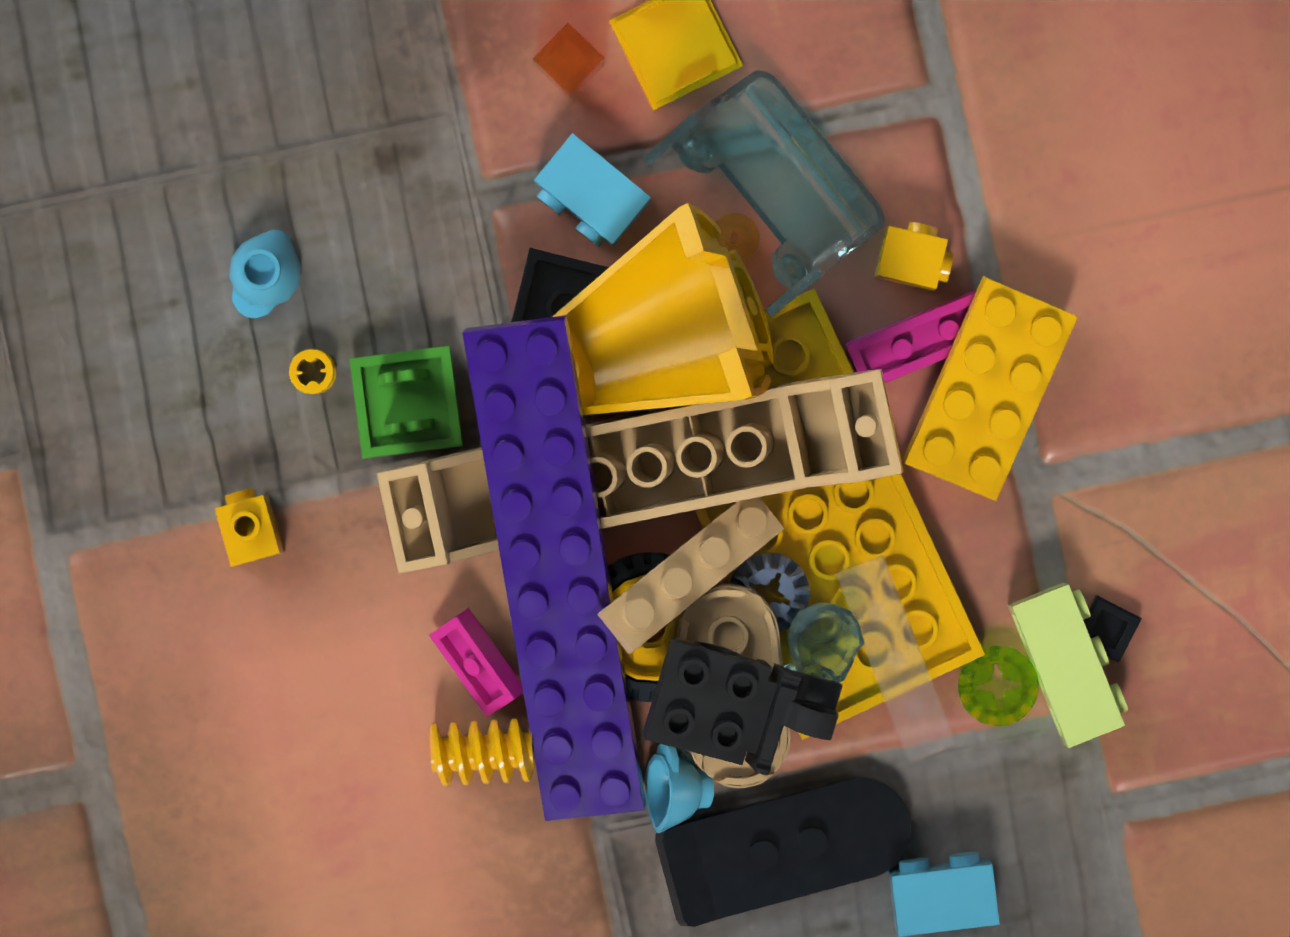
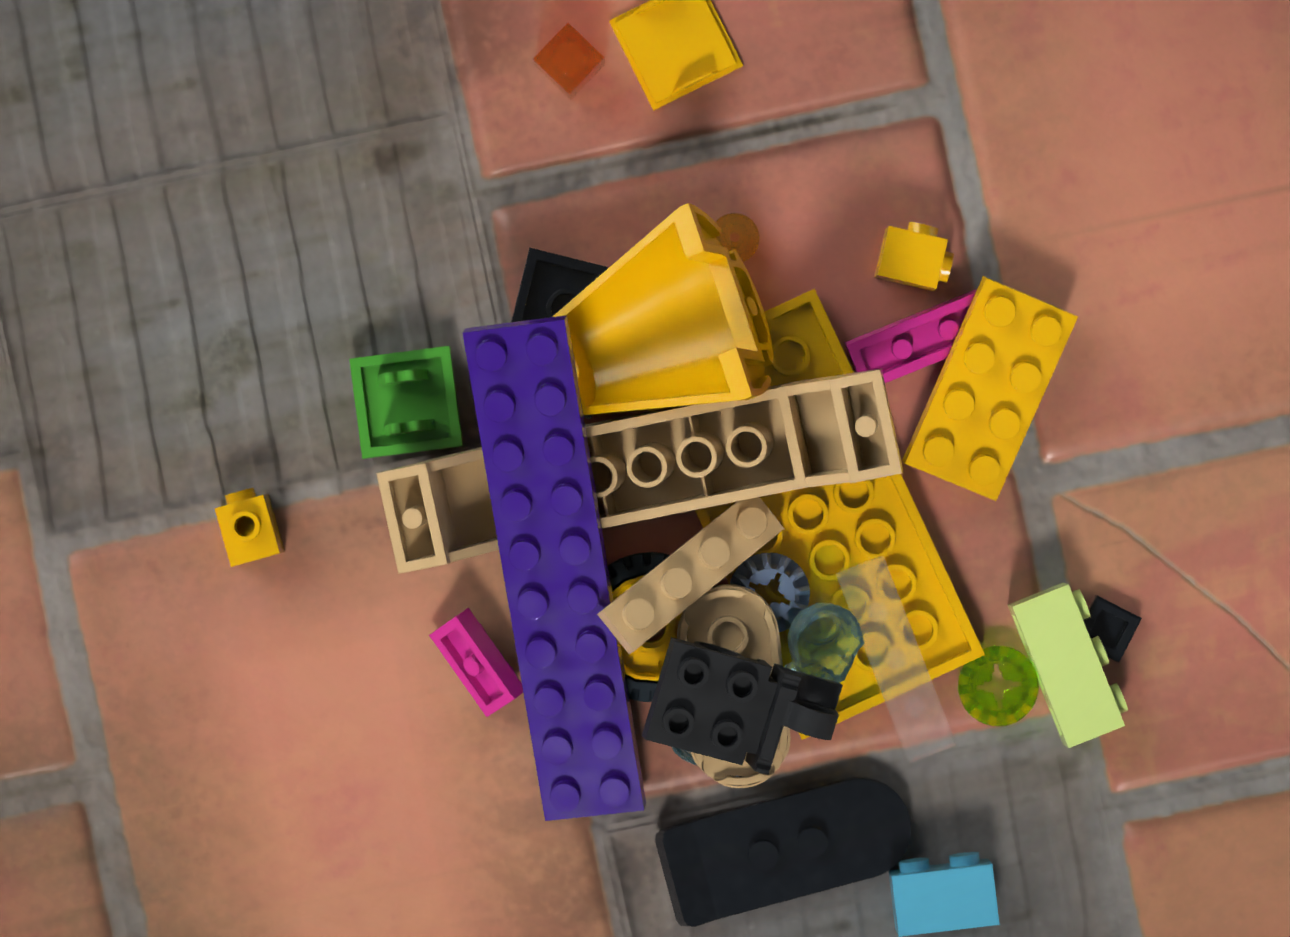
(264, 273): medium azure piece -> none
(312, 356): yellow bush -> none
(482, 752): yellow piece -> none
(591, 192): medium azure brick -> none
(674, 789): medium azure piece -> none
(783, 173): clear light blue windscreen -> none

